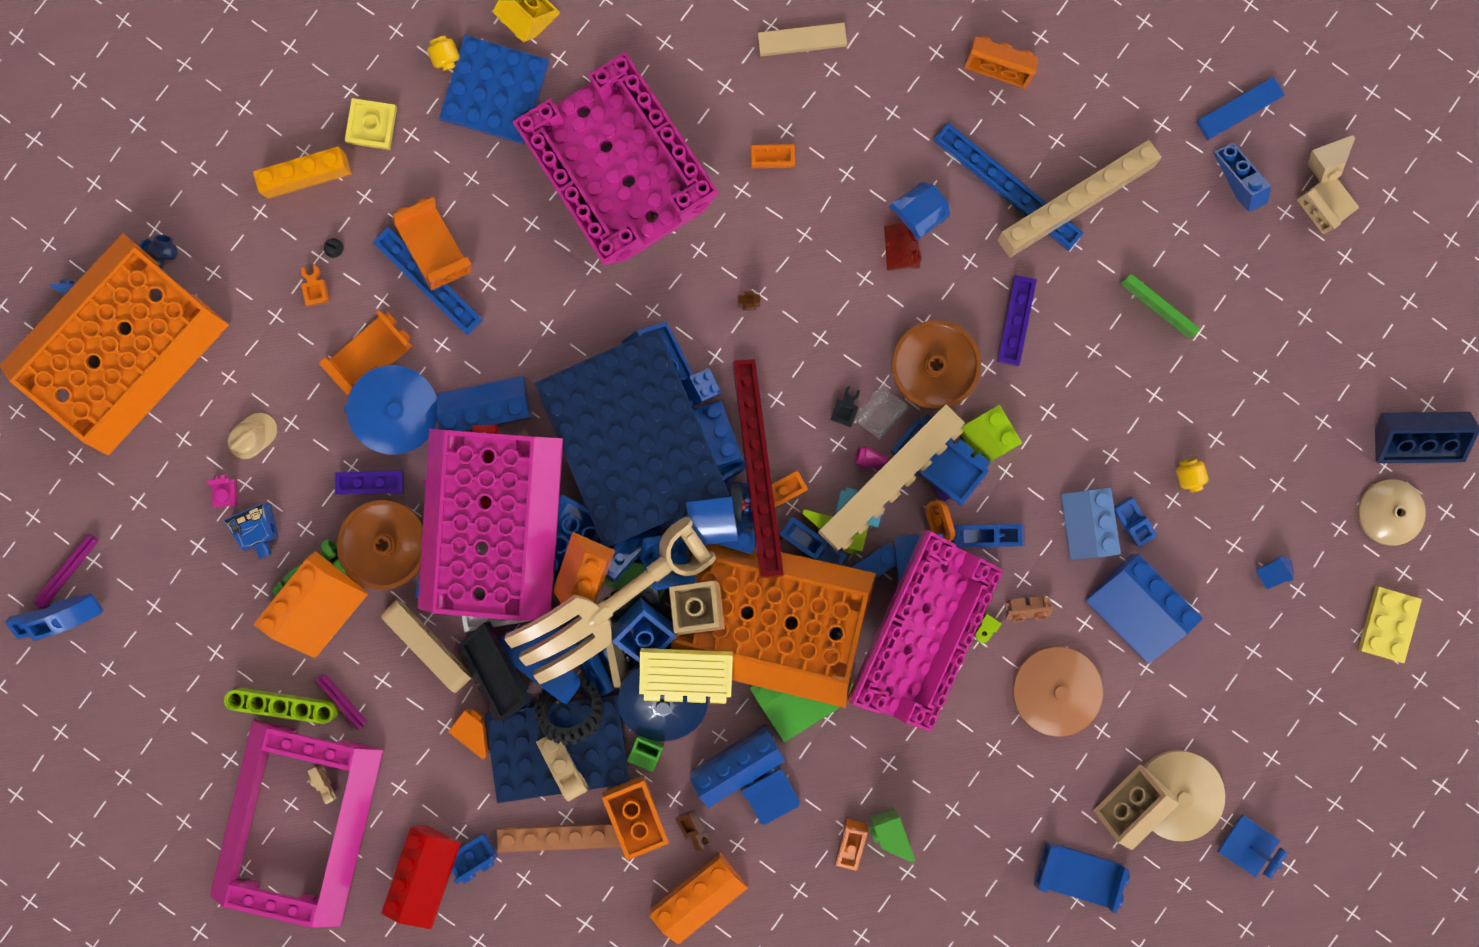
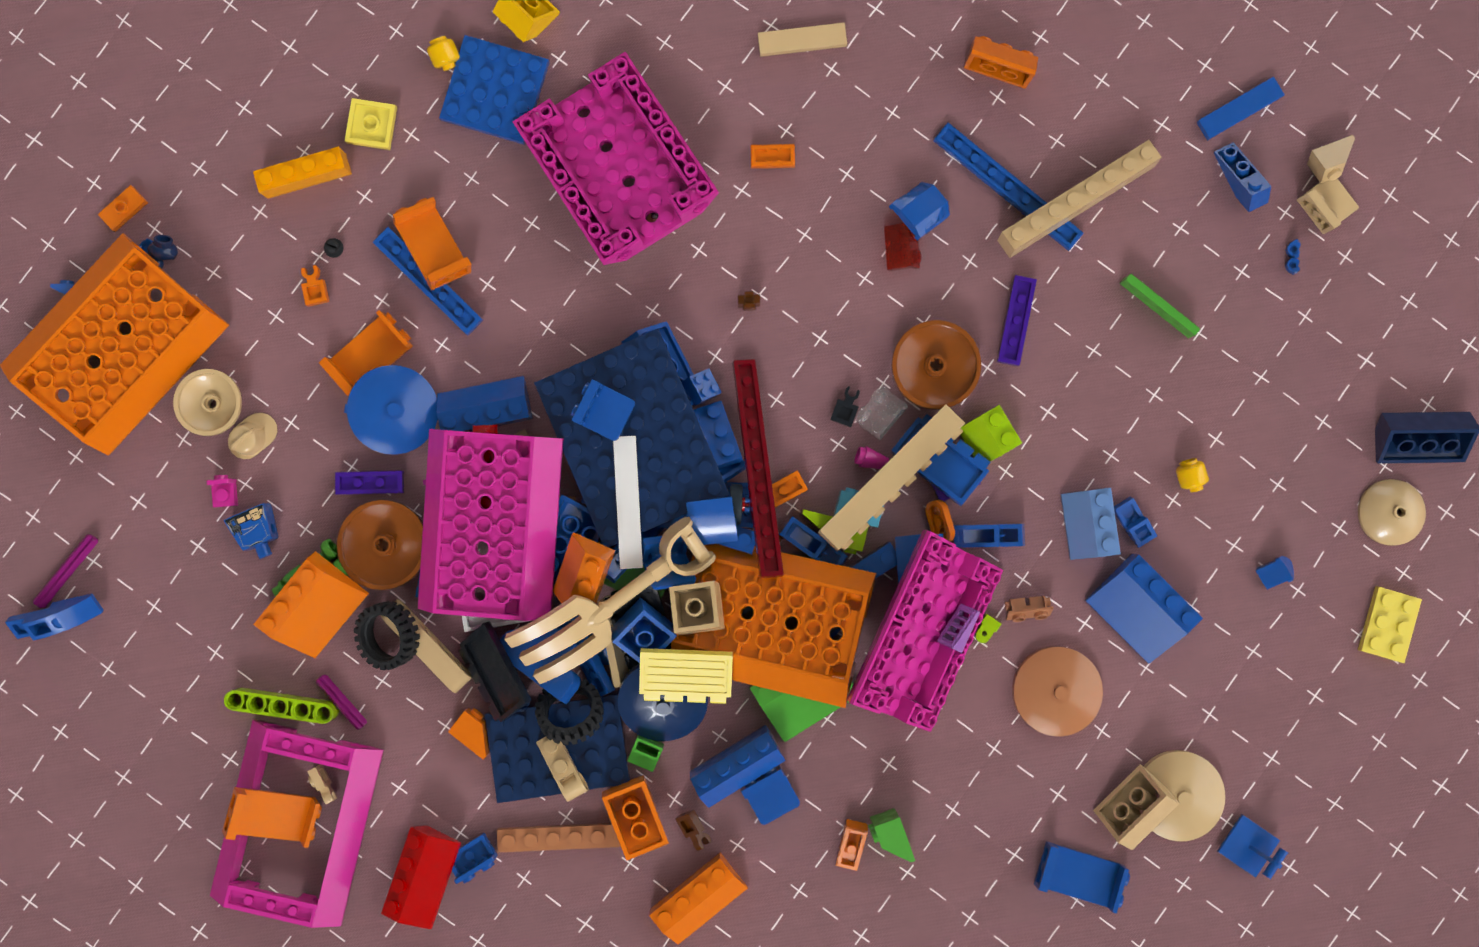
(123, 208): none -> orange plate
(194, 399): none -> tan dish
(271, 815): none -> orange panel
(367, 641): none -> black tyre
(603, 410): none -> blue bracket
(627, 502): none -> white sticker
(950, 629): none -> medium lavender slope
(1293, 252): none -> blue piece

